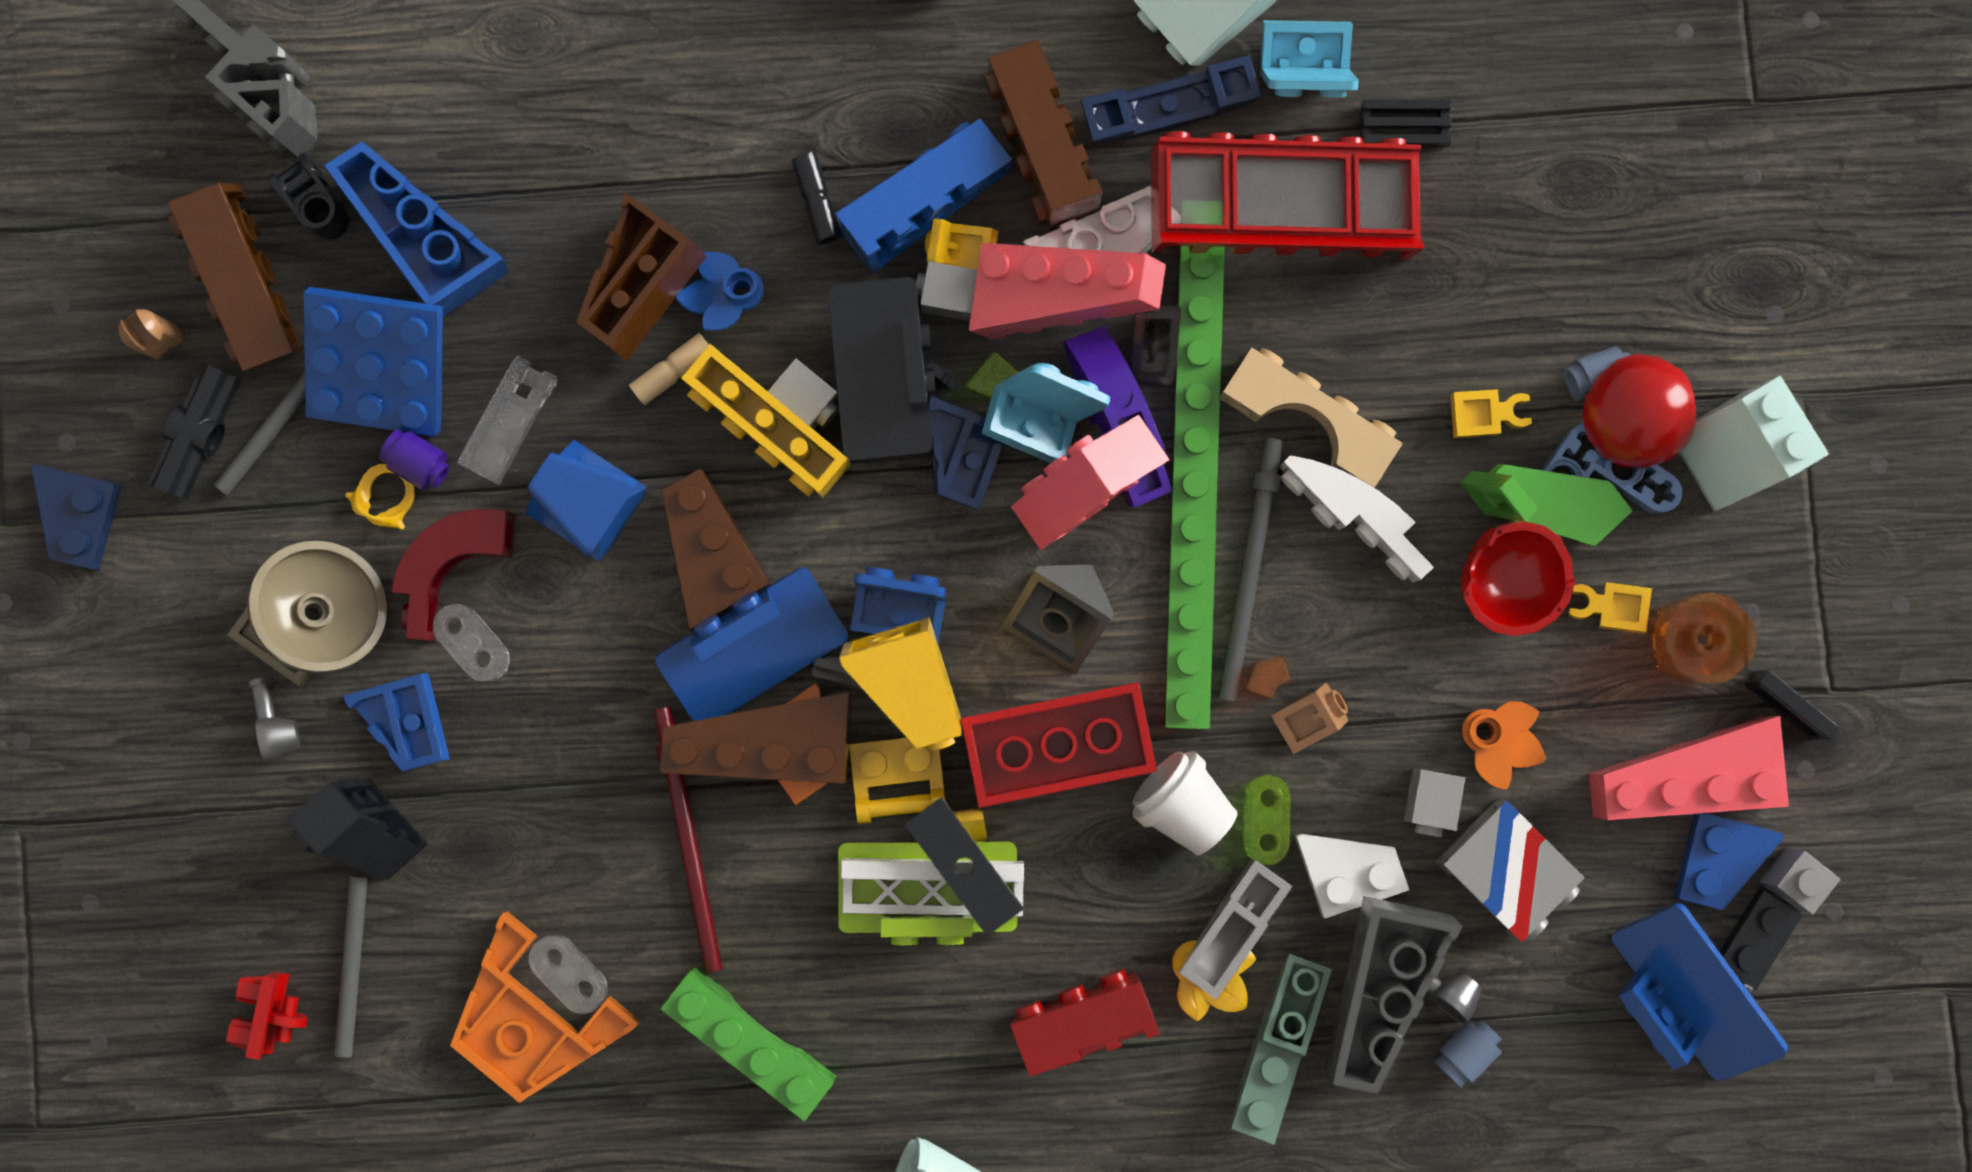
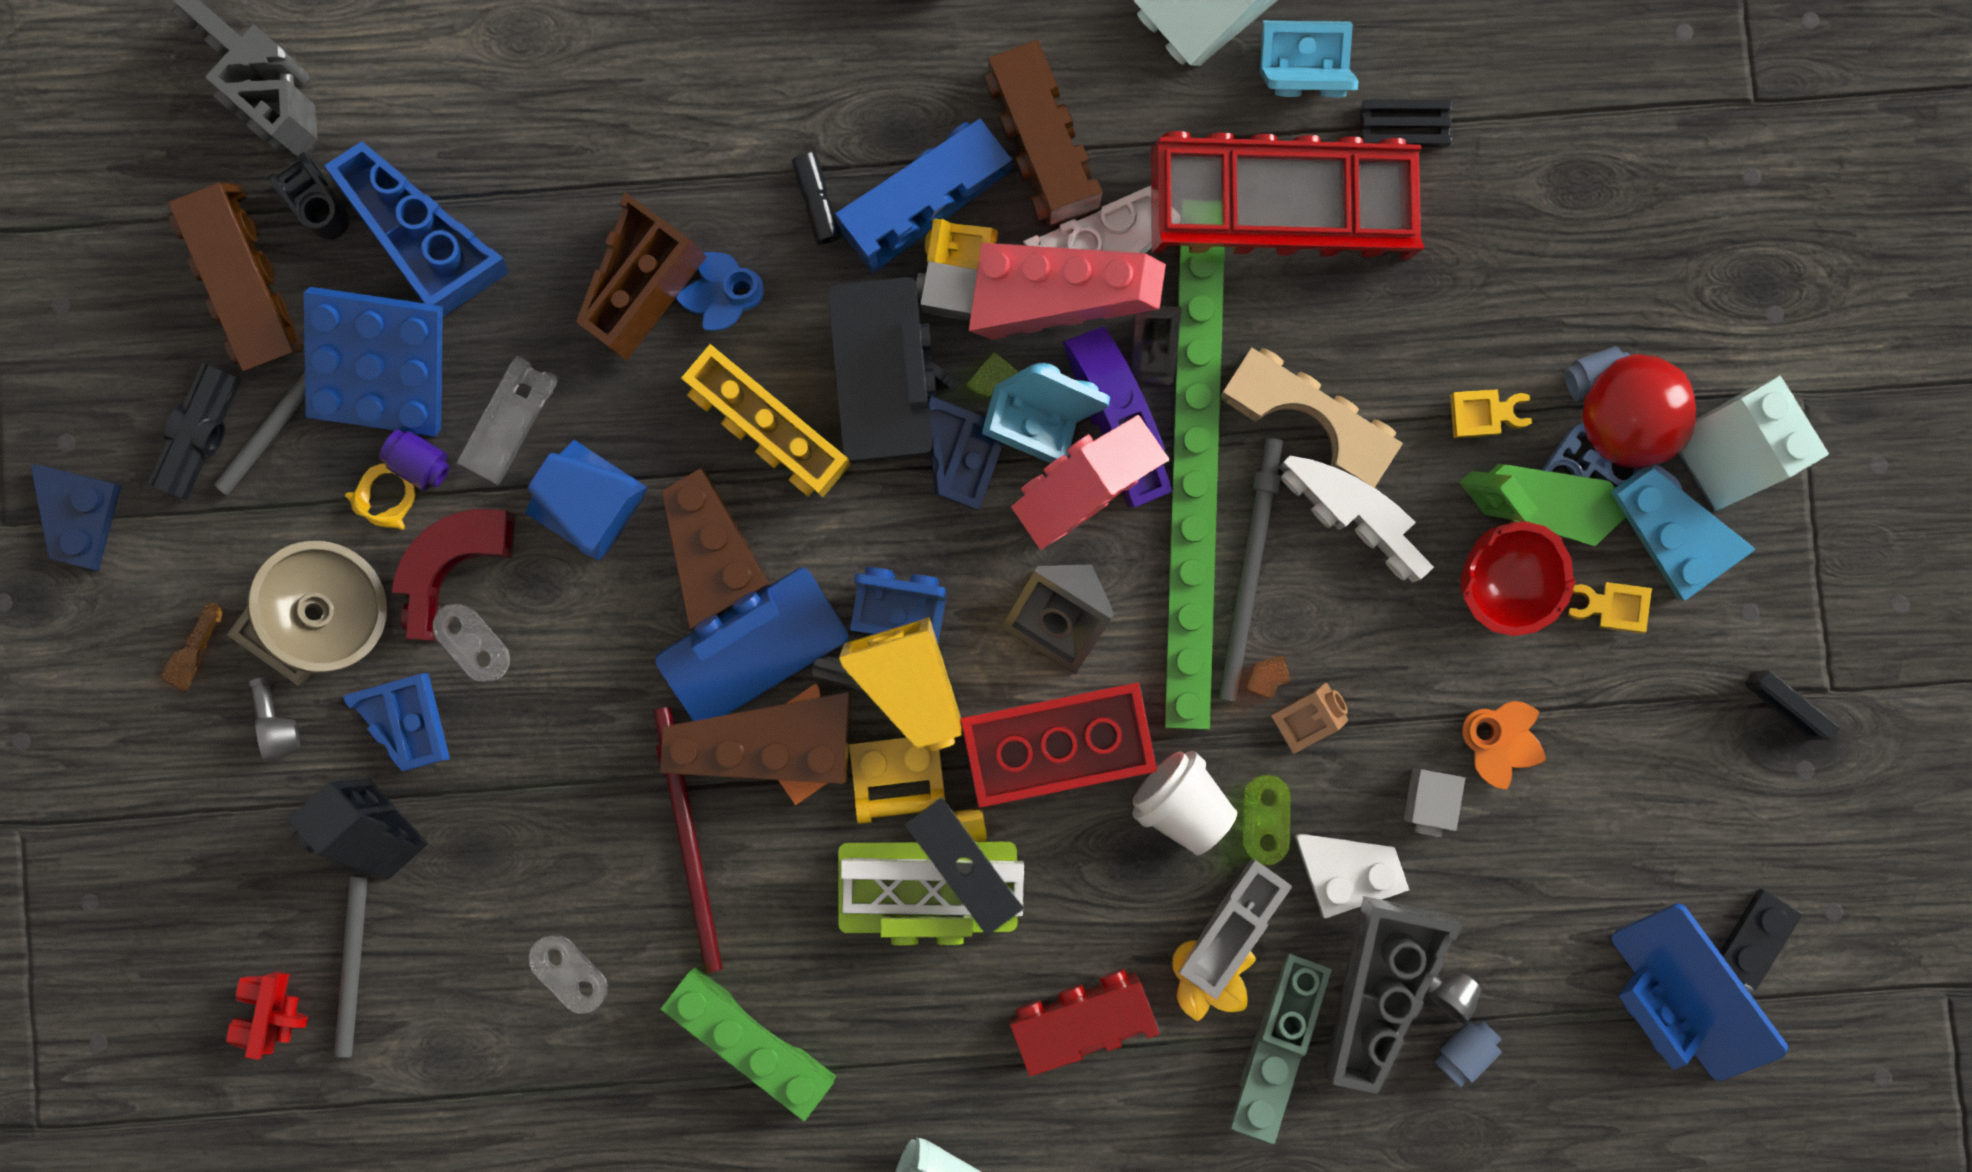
(149, 333): medium nougat piece -> none
(186, 661): none -> clear orange piece
(519, 1036): orange wing -> none
(667, 372): tan piece -> none
(806, 395): light grey brick -> none
(1171, 103): dark blue slope -> none
(1511, 870): panel -> none
(1678, 532): none -> dark azure wing
(1713, 773): coral wedge -> none
(1721, 859): blue wing -> none
(1728, 633): clear orange brick -> none
(1799, 880): light grey brick -> none

